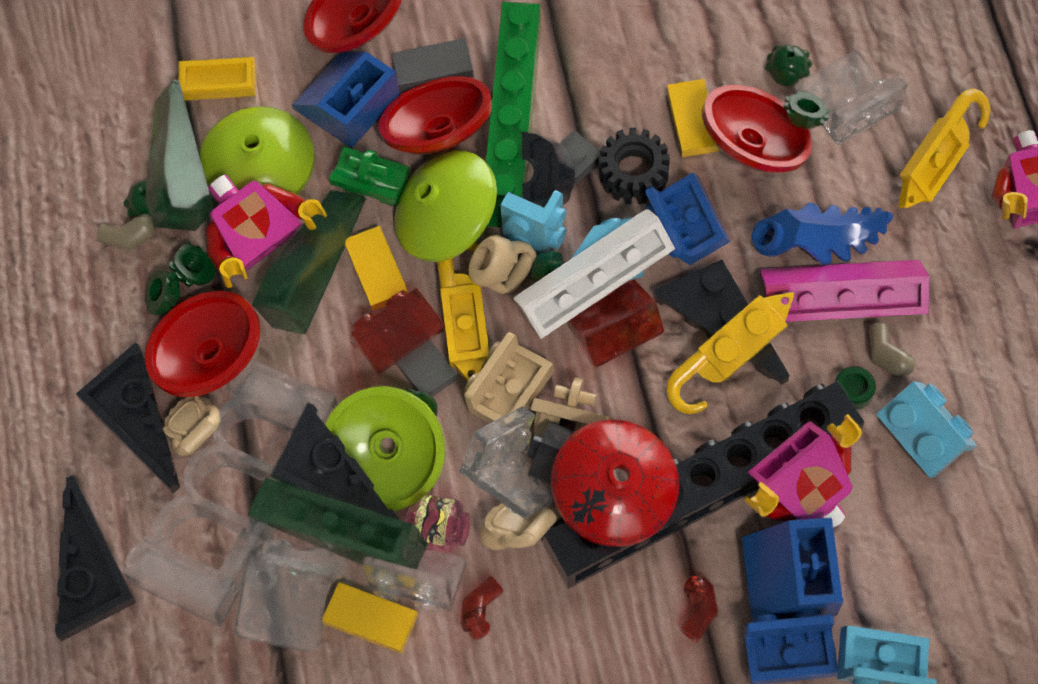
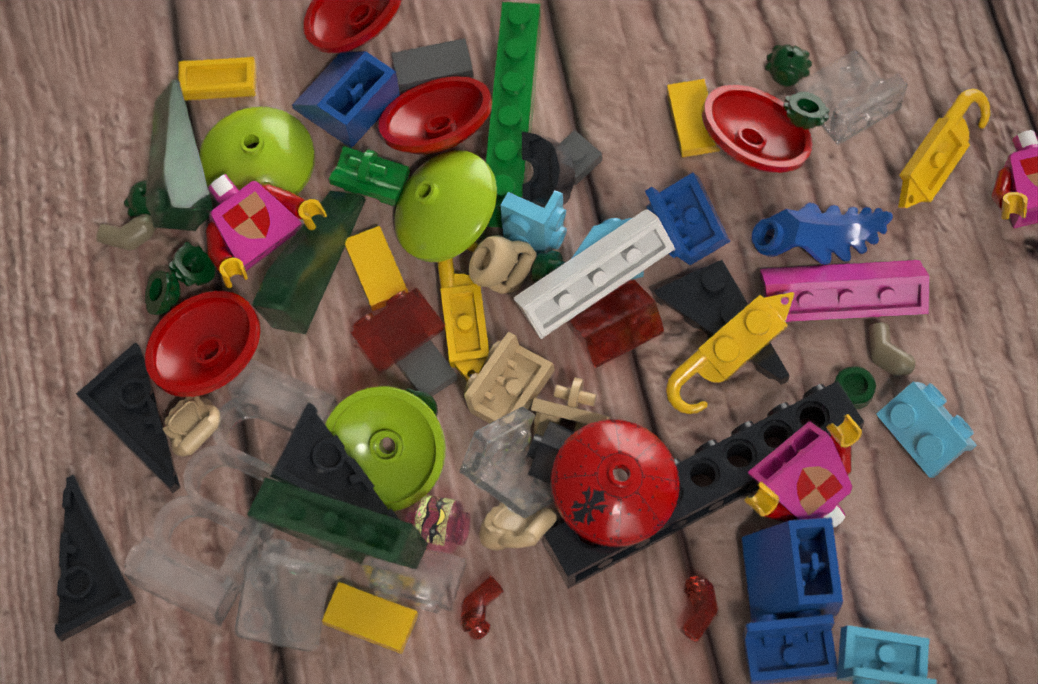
(635, 146): black tyre -> none

